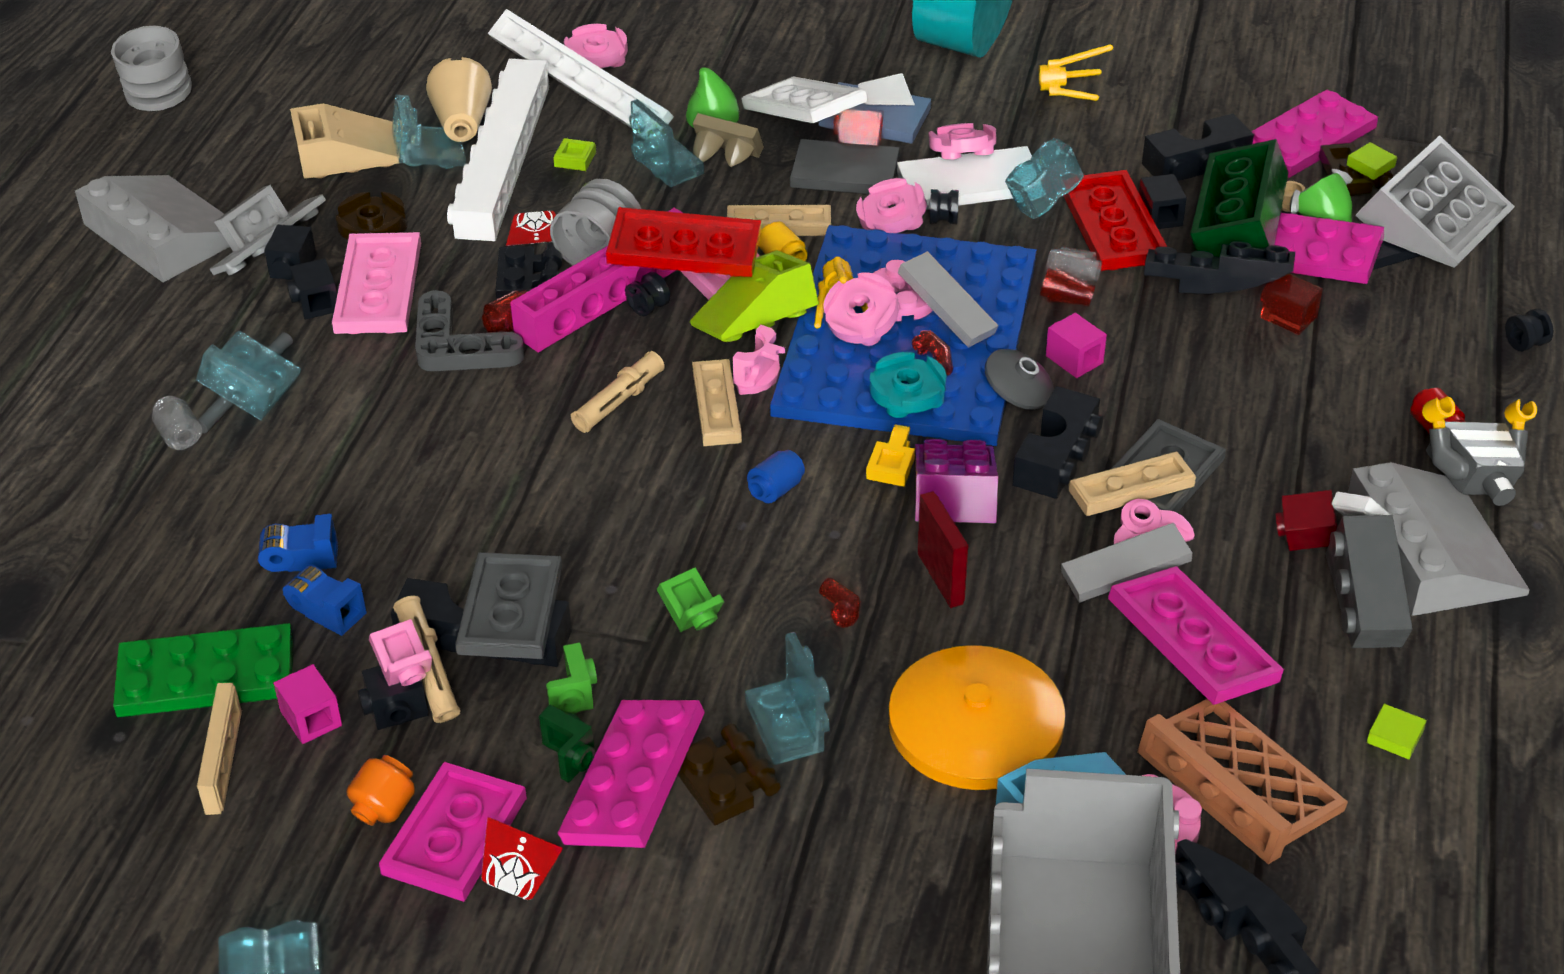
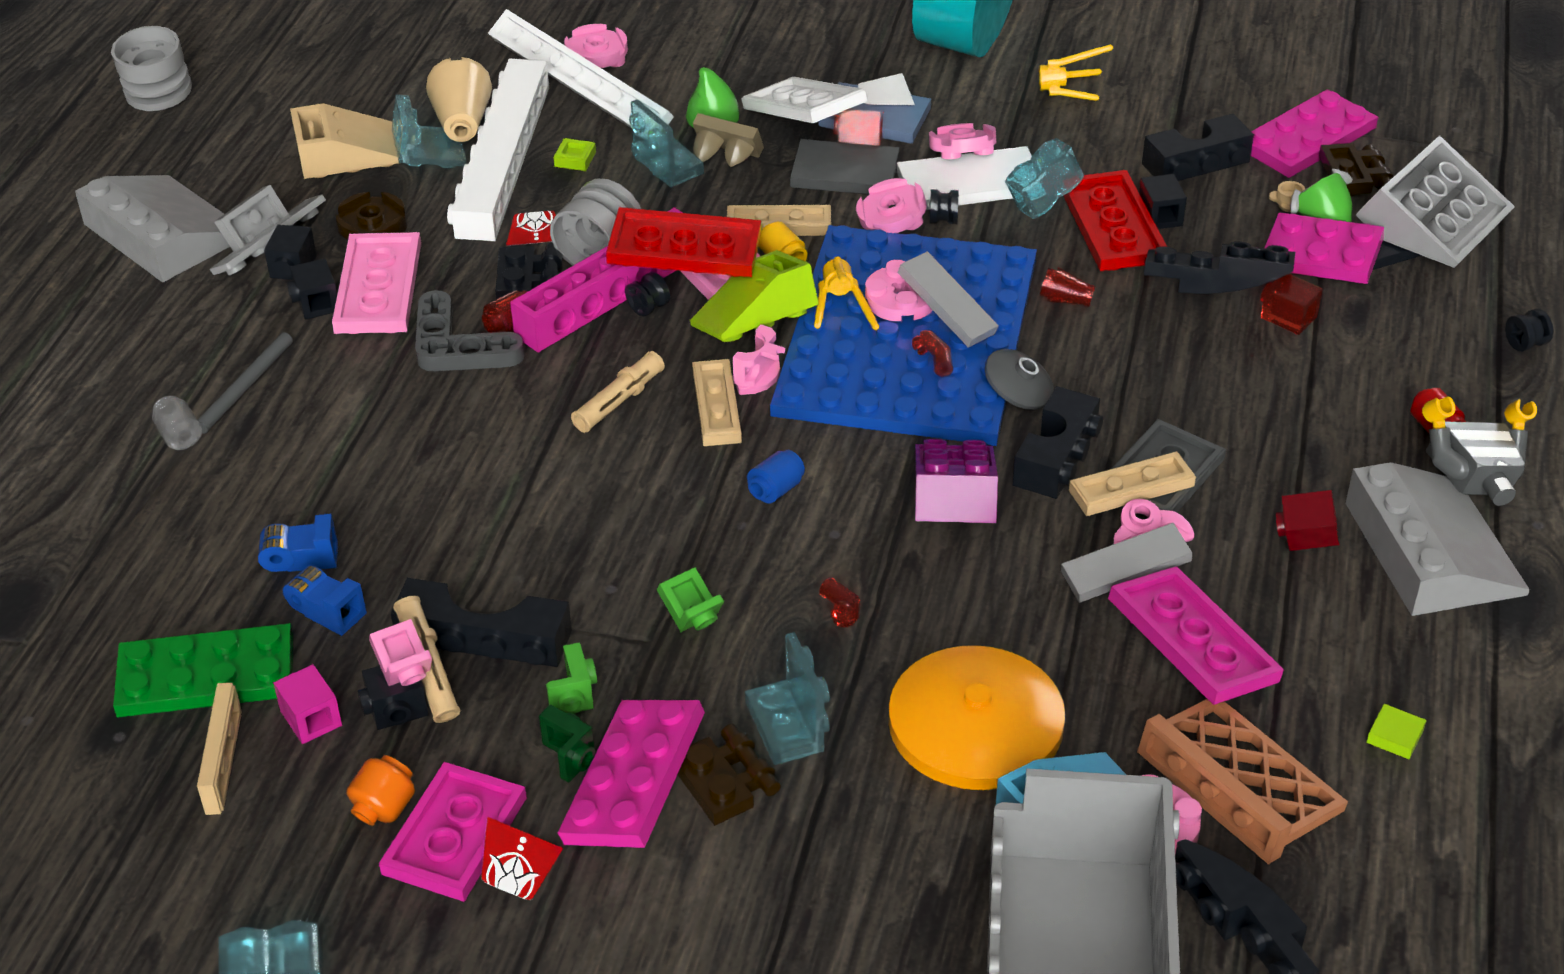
(247, 374): clear light blue bracket -> none
(509, 606): dark grey tile -> none
(865, 326): bright pink plate -> none
(892, 460): yellow plate -> none
(925, 385): teal plate -> none
(942, 549): dark red tile -> none
(1075, 261): clear brick -> none
(1075, 345): dark pink brick -> none
(1240, 197): dark green brick -> none
(1356, 505): white tile -> none
(1369, 581): dark grey wedge -> none
(1371, 161): lime tile -> none

